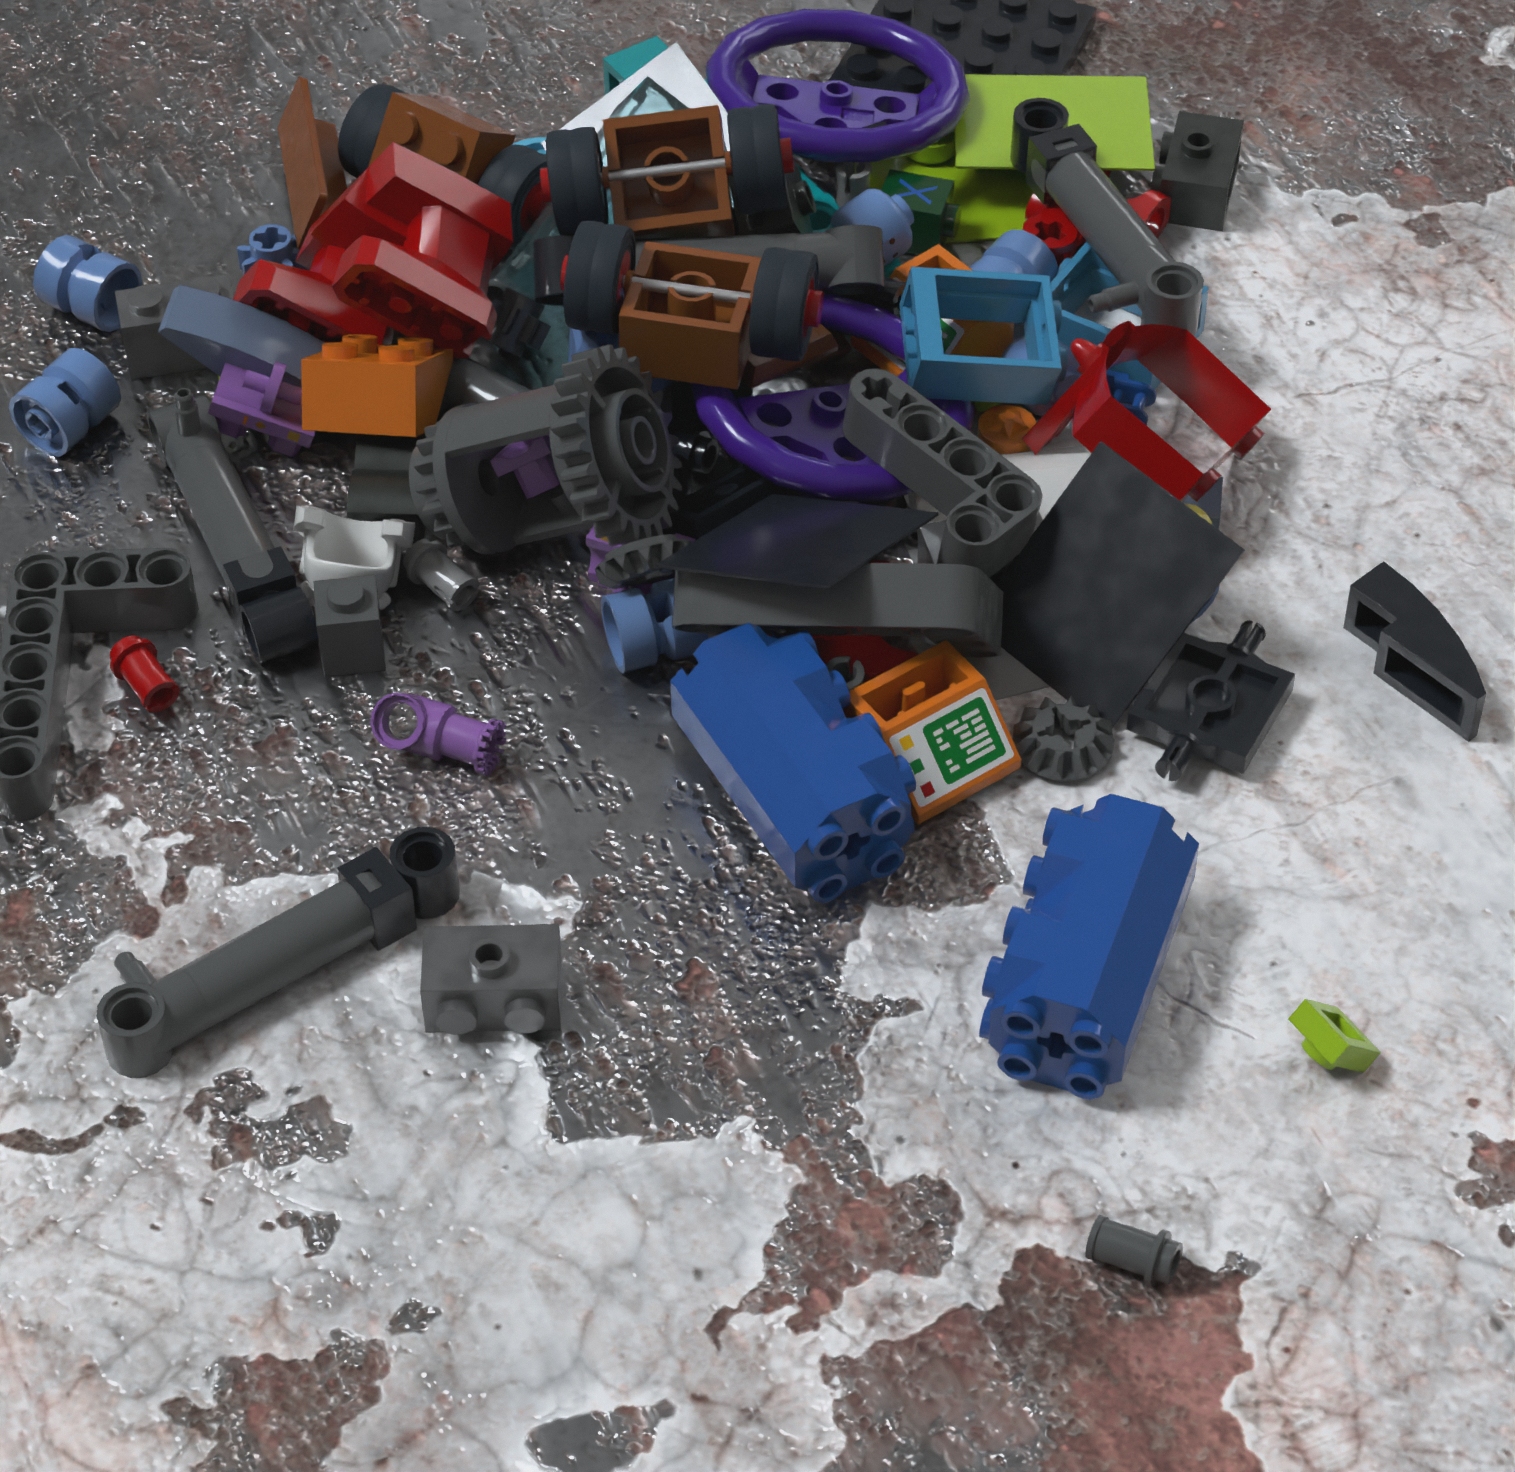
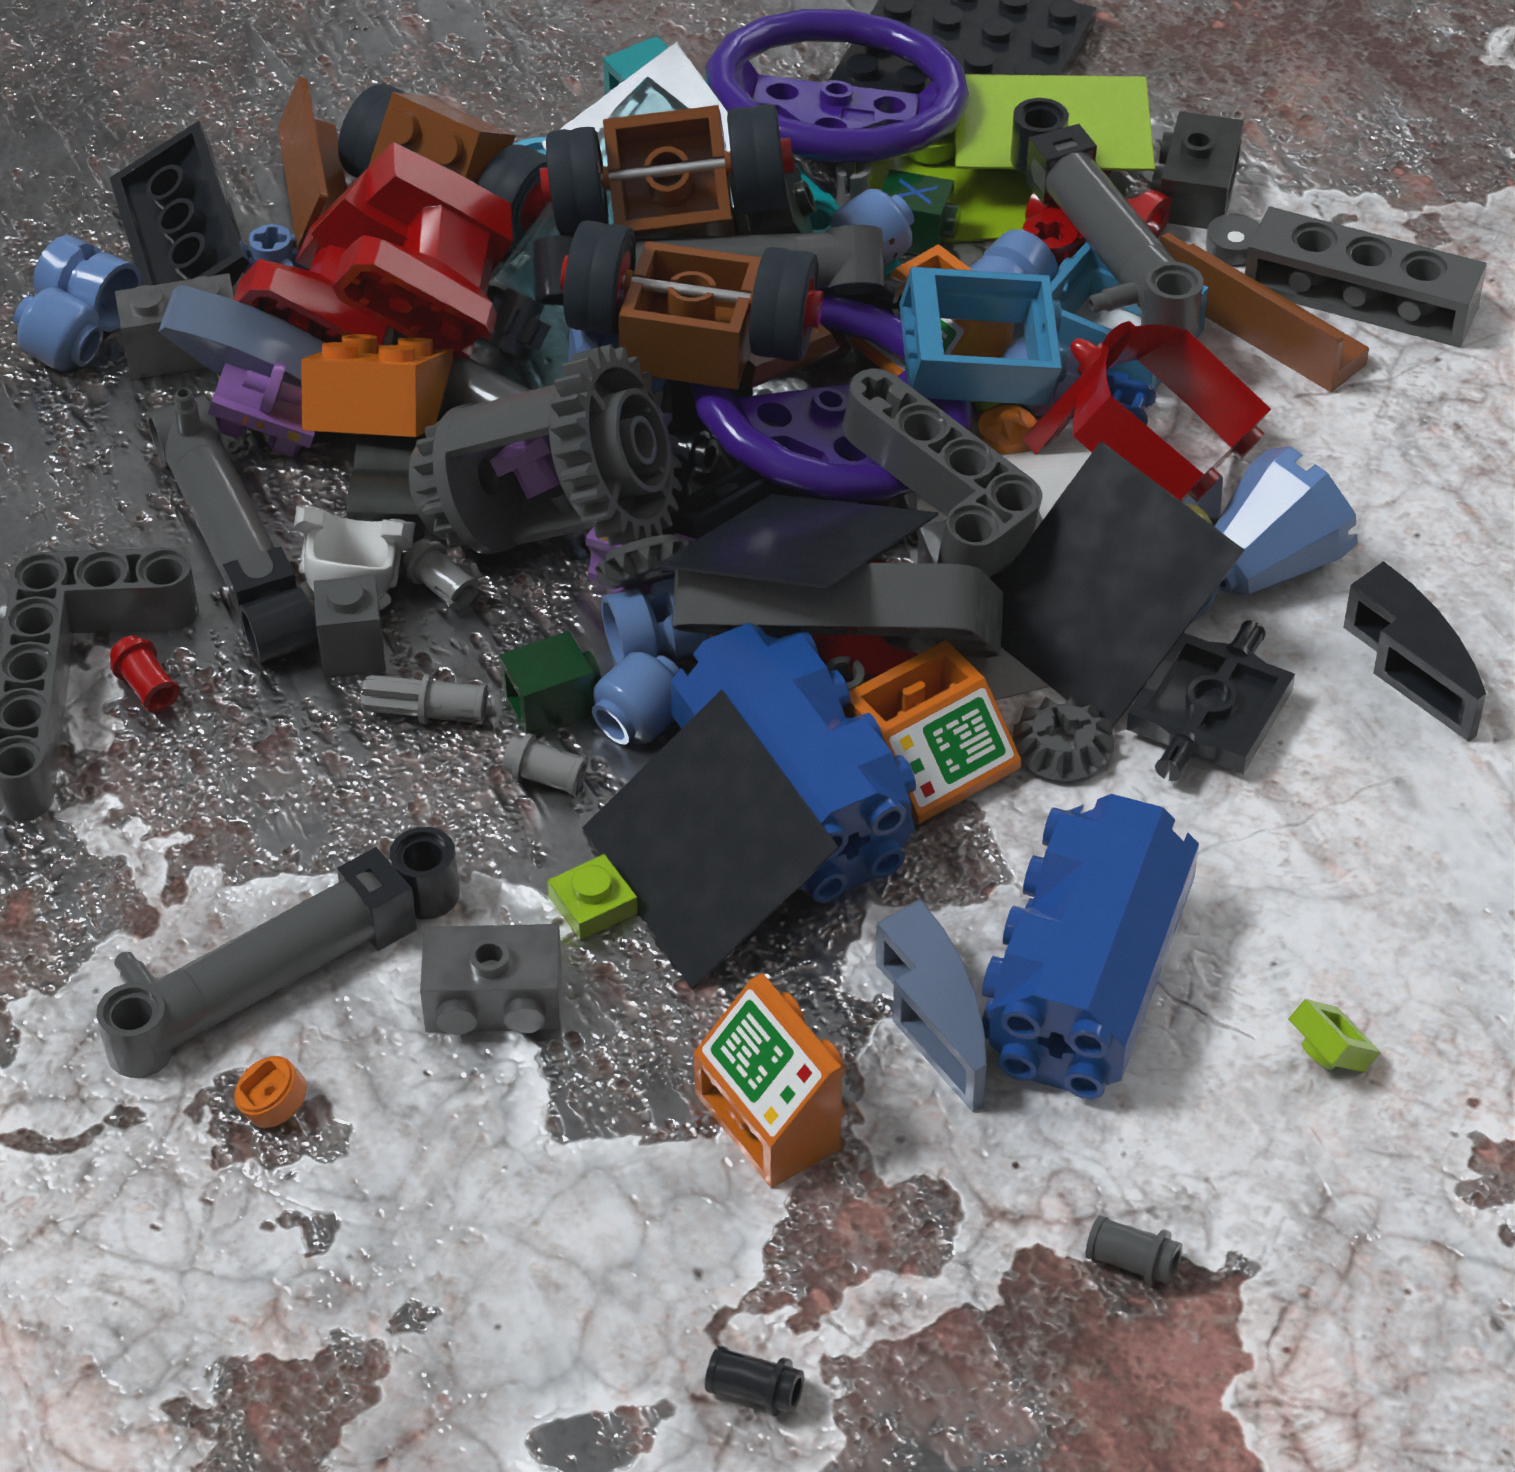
(58, 329): none -> medium blue head
(65, 402): medium blue wheel -> none
(179, 212): none -> black slope
(270, 1091): none -> orange tile
(425, 698): none -> light grey axle
(441, 732): medium lavender connector -> none
(544, 764): none -> light grey pin
(549, 683): none -> dark green brick
(592, 897): none -> lime plate
(635, 699): none -> medium blue head
(710, 838): none -> black piece
(755, 1380): none -> black pin
(771, 1082): none -> slope
(934, 999): none -> sand blue slope
(1230, 237): none -> dark grey tile
(1272, 321): none -> dark orange panel
(1284, 522): none -> medium blue cone
(1366, 276): none -> dark grey brick

